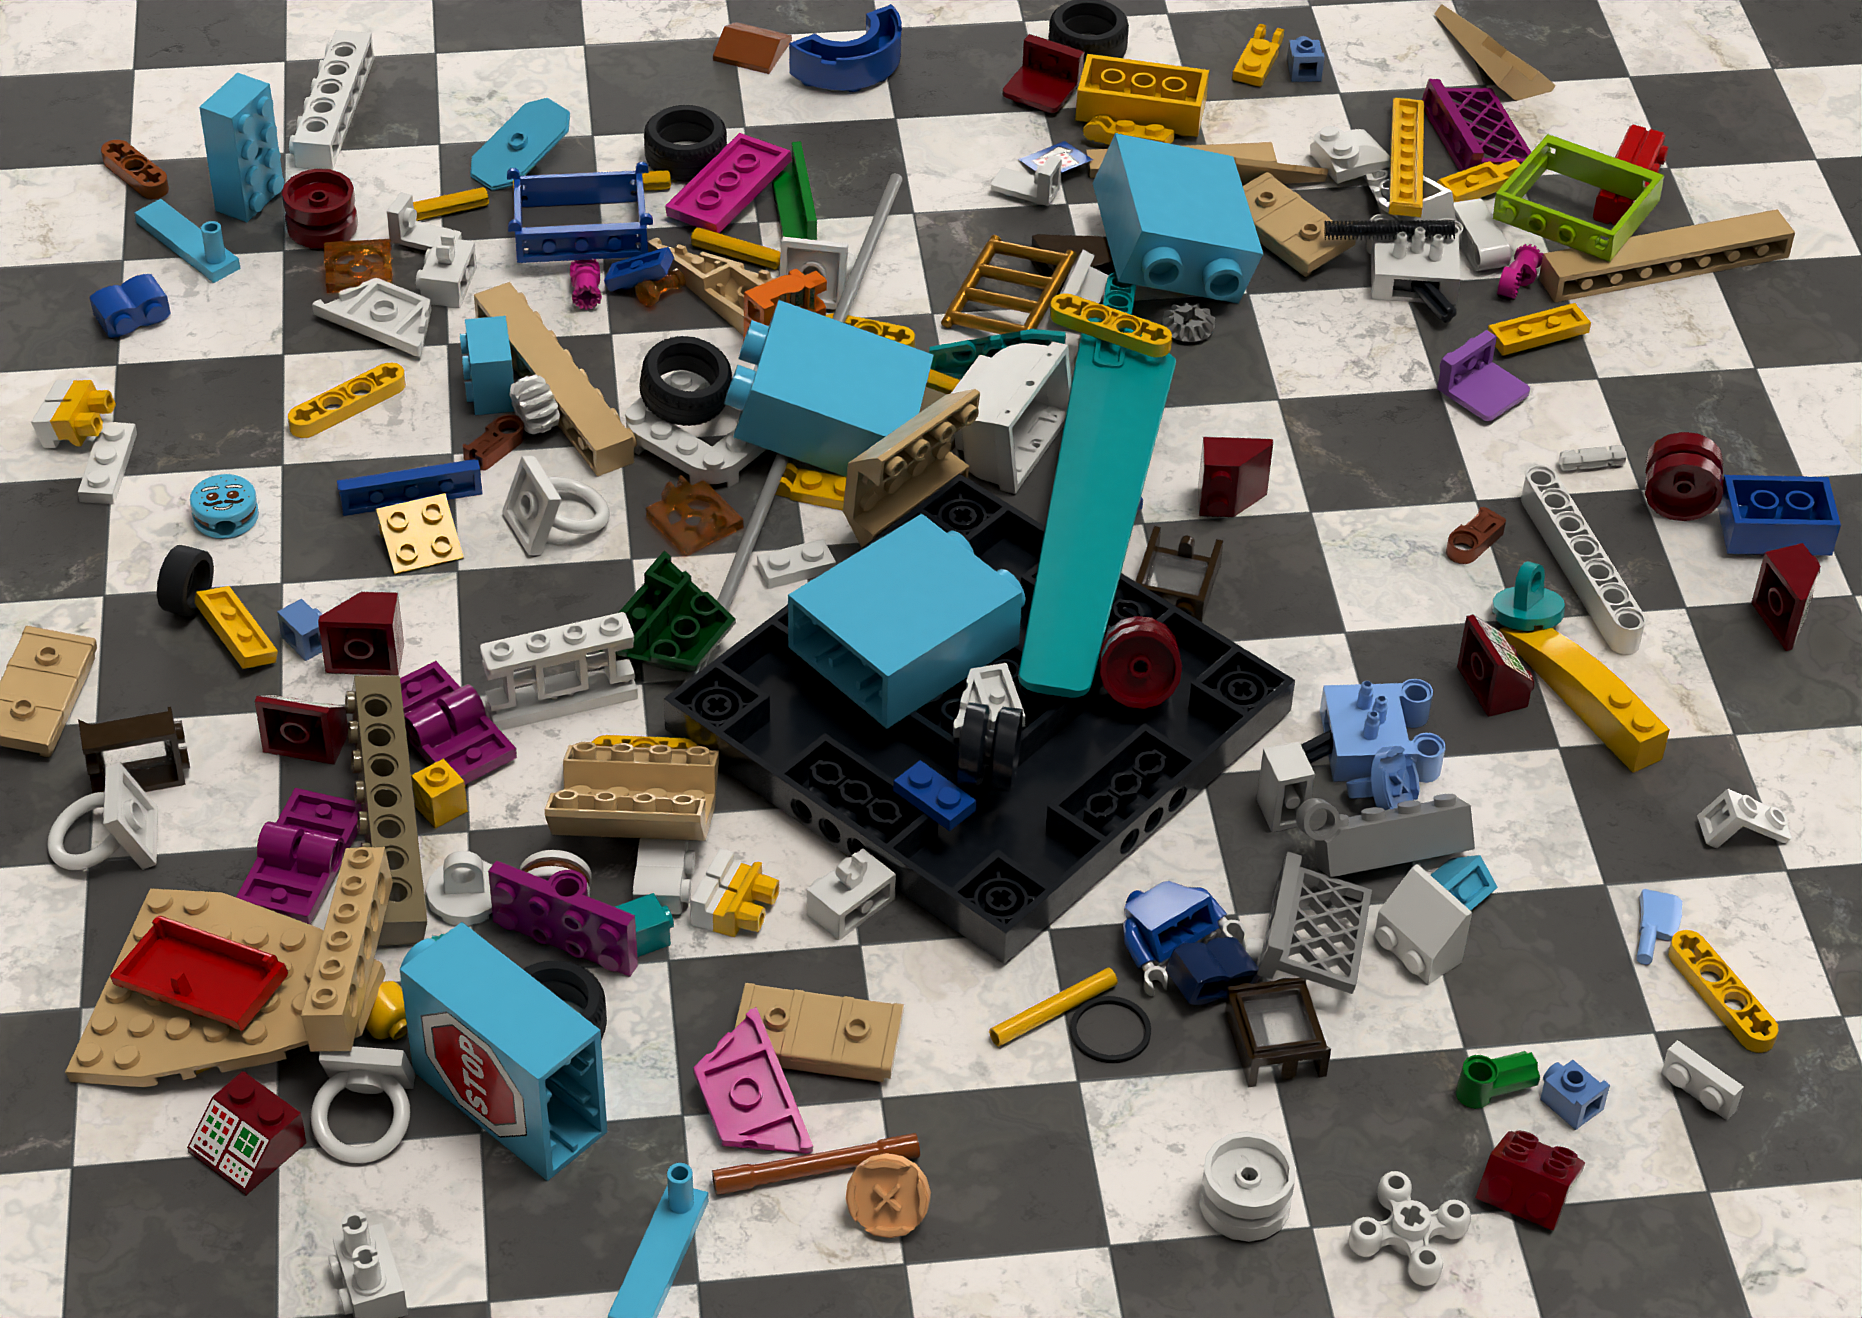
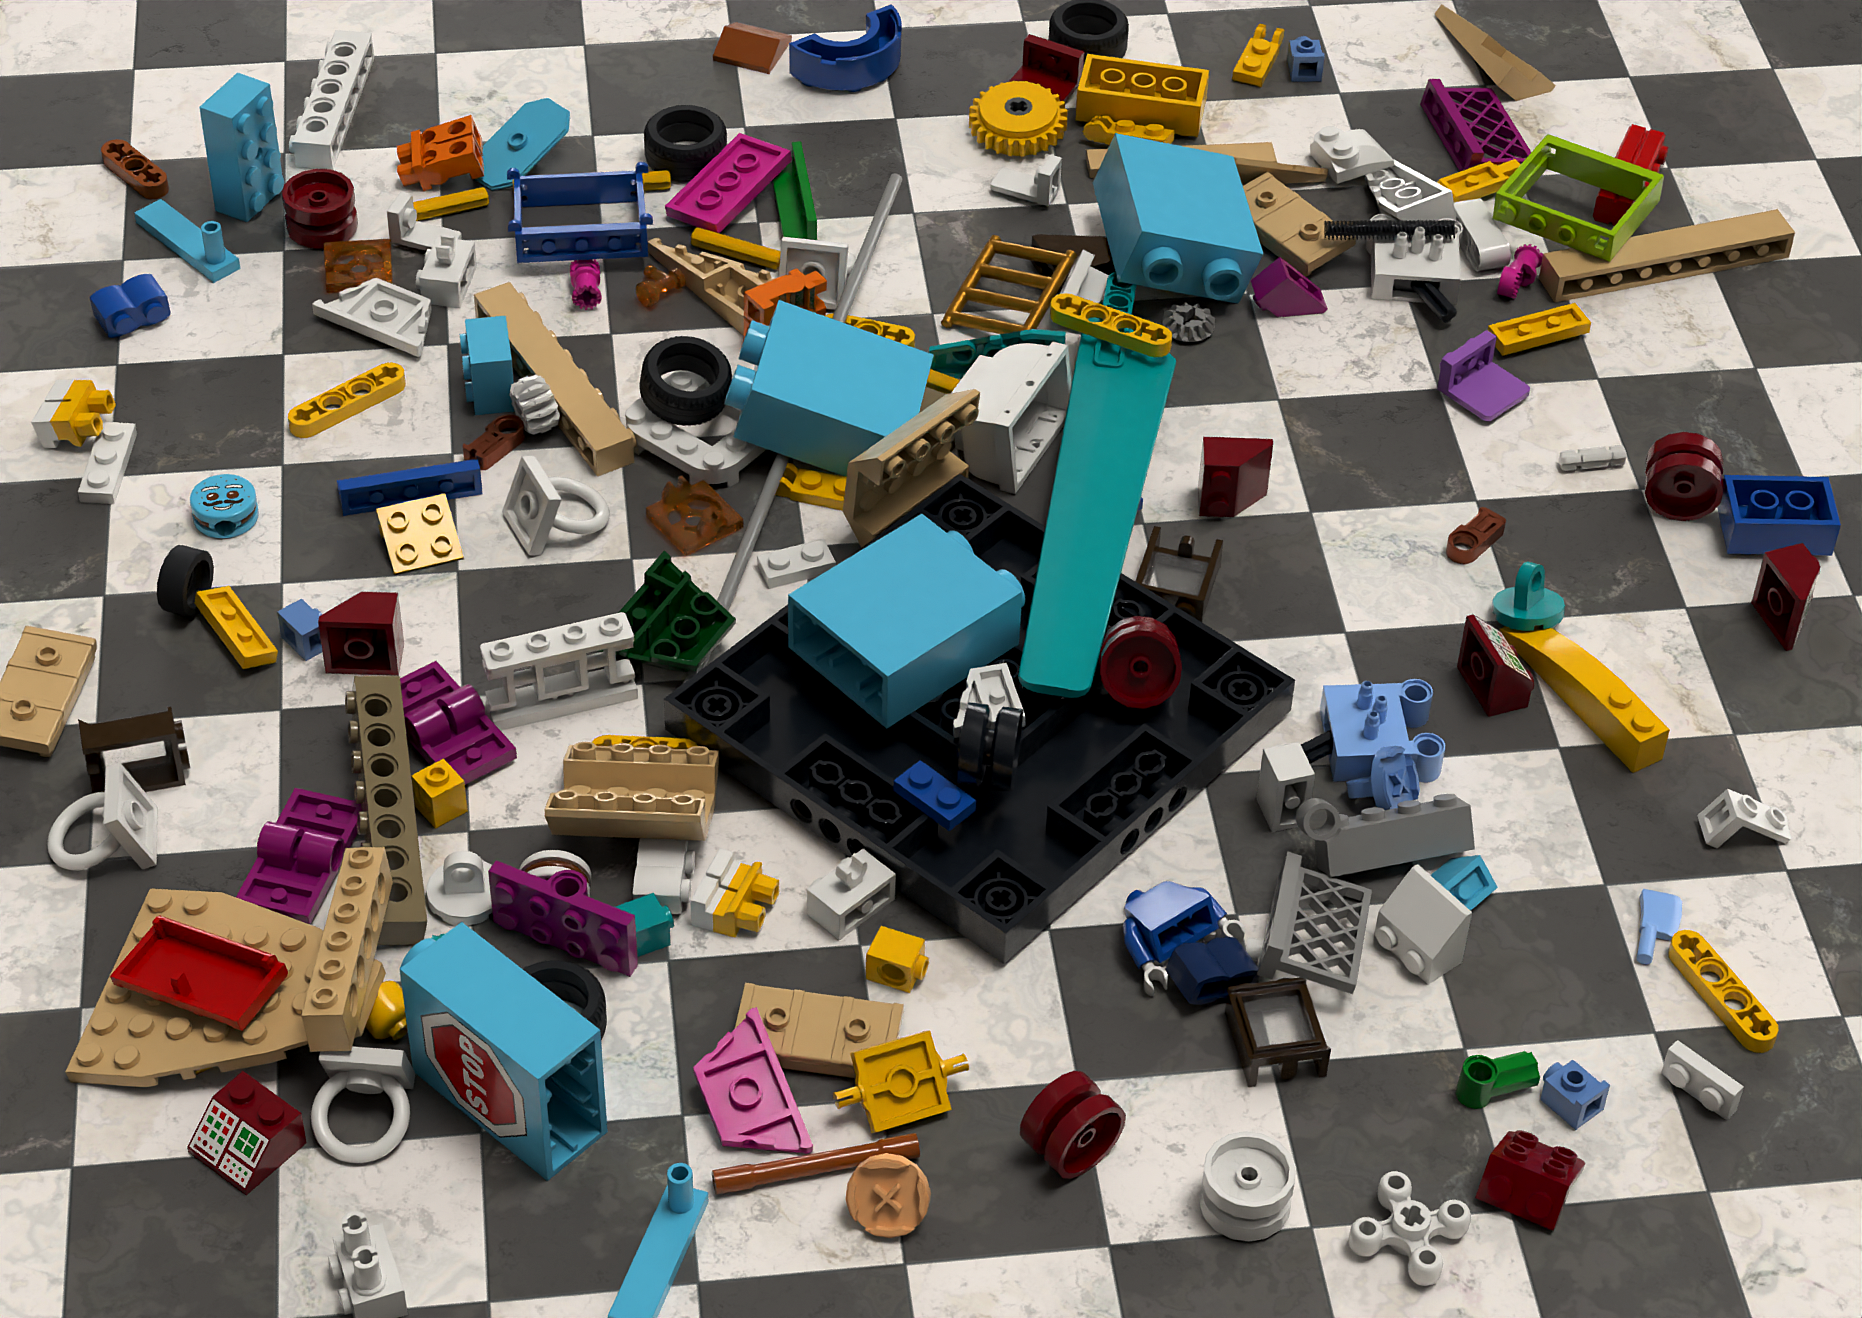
(301, 728): dark red slope -> none
(441, 154): none -> orange hips
(643, 267): blue plate -> none
(896, 959): none -> yellow brick
(900, 1081): none -> yellow plate
(1018, 118): none -> yellow gear
(1053, 1006): yellow piece -> none
(1070, 156): sticker -> none
(1072, 1124): none -> dark red wheel
(1103, 1057): black piece -> none
(1286, 291): none -> magenta slope
(1406, 158): yellow tile -> none
(1583, 560): white beam -> none

